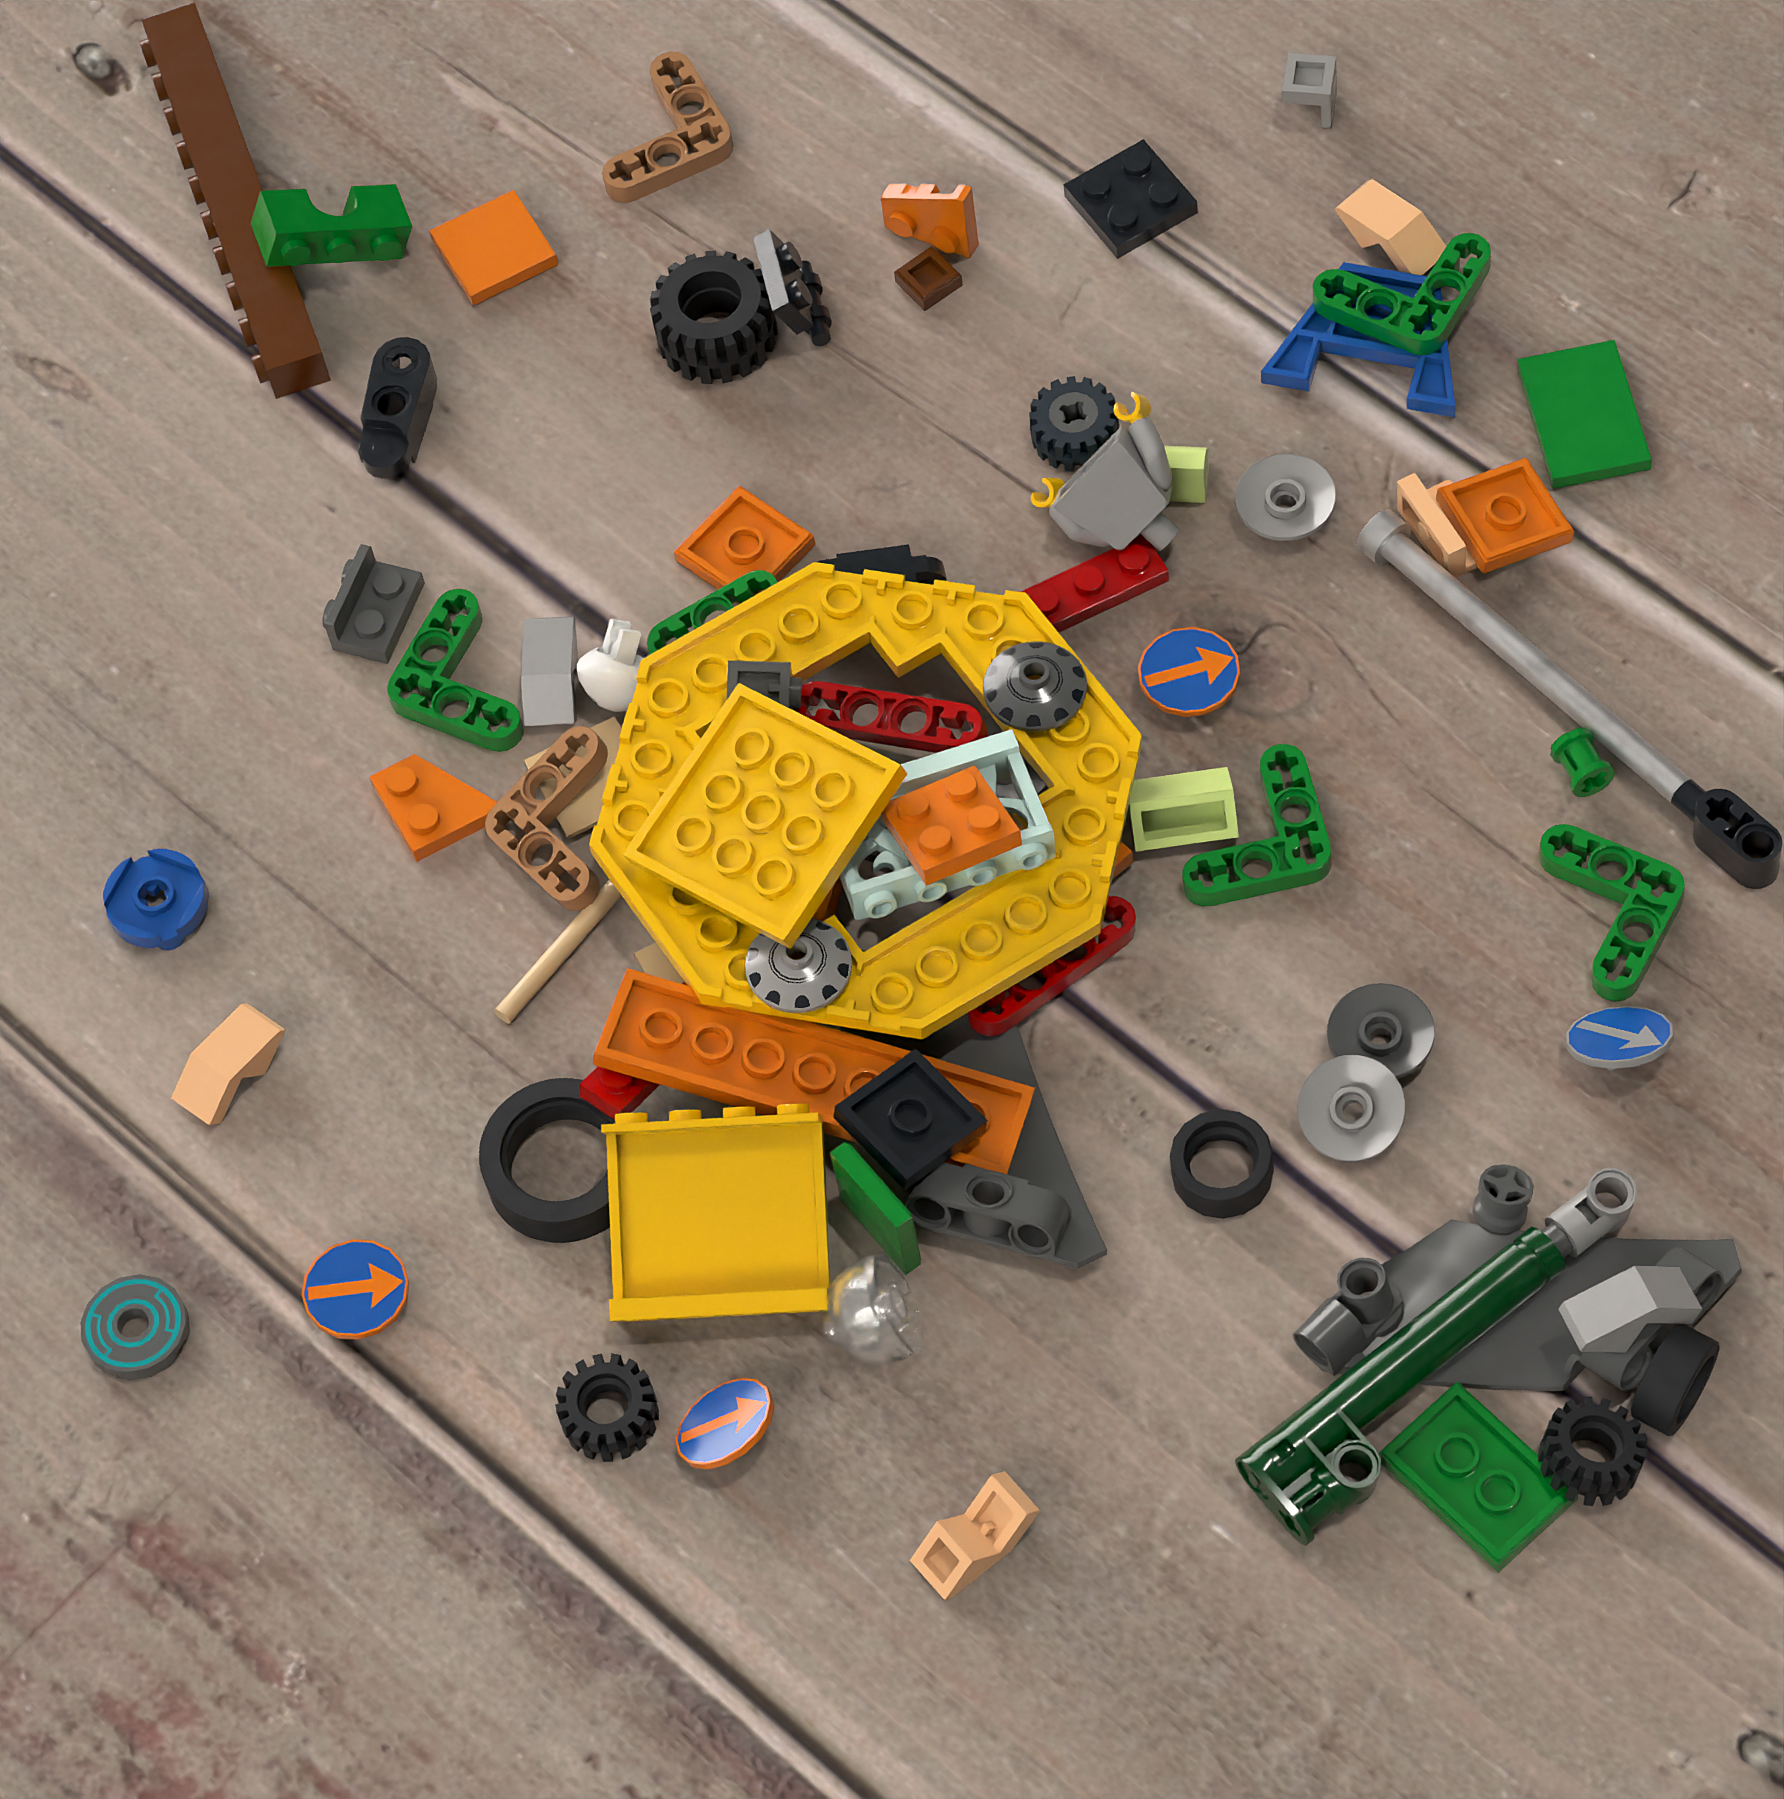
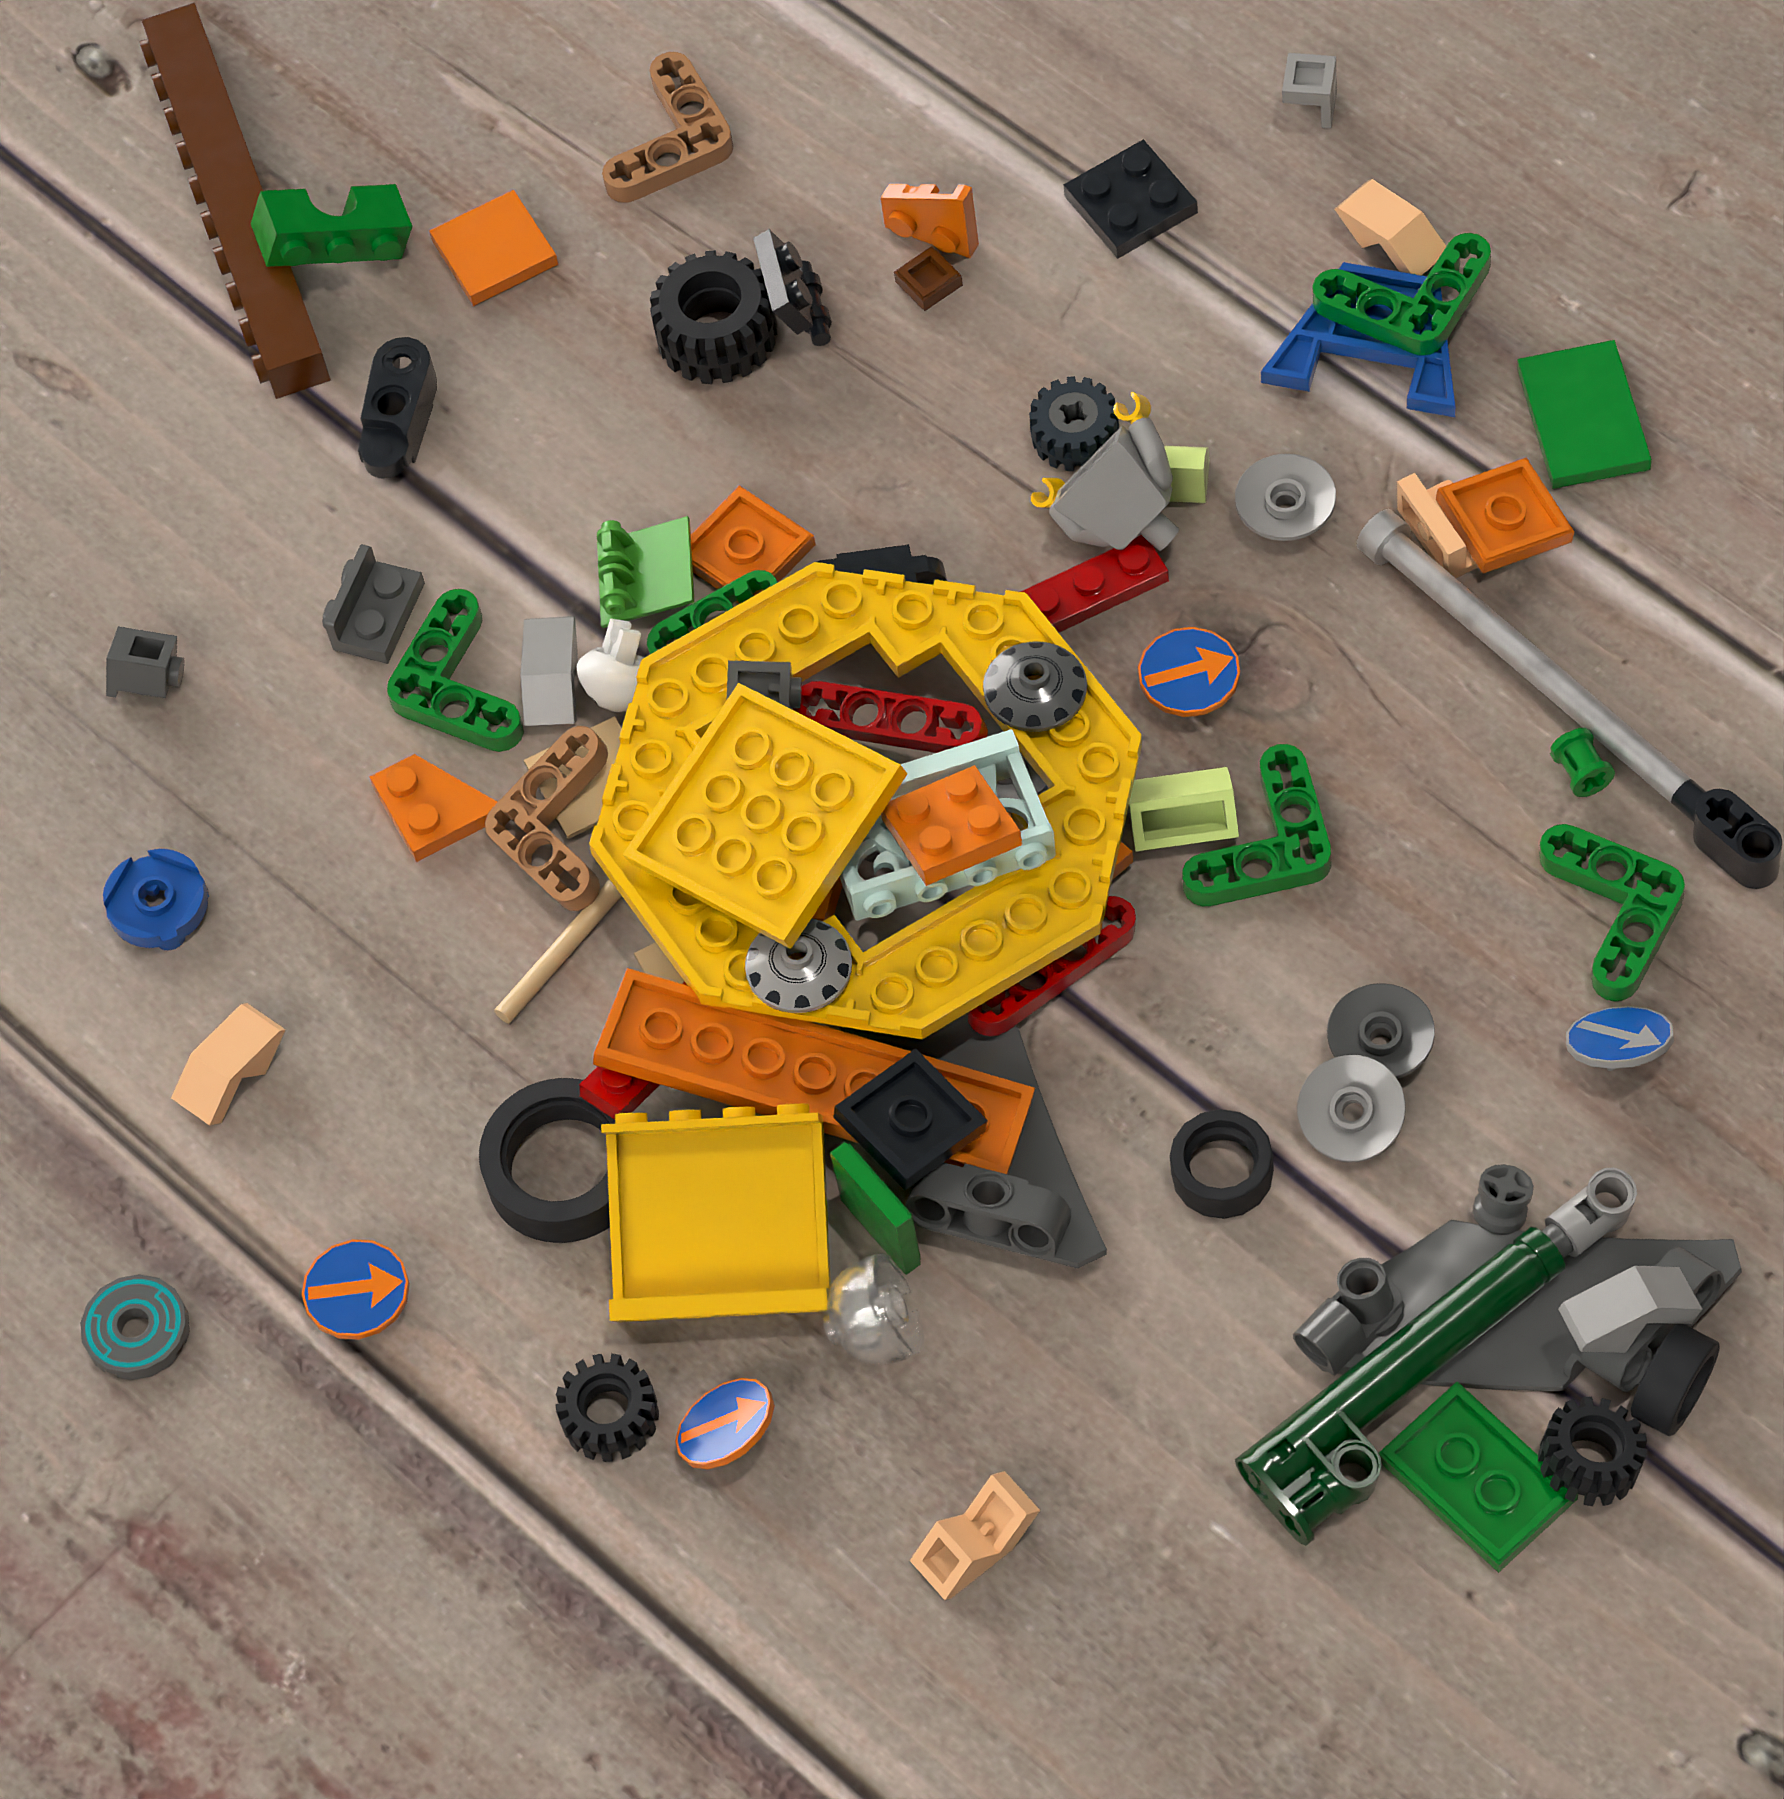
(143, 663): none -> dark grey brick
(644, 569): none -> bright green hinge

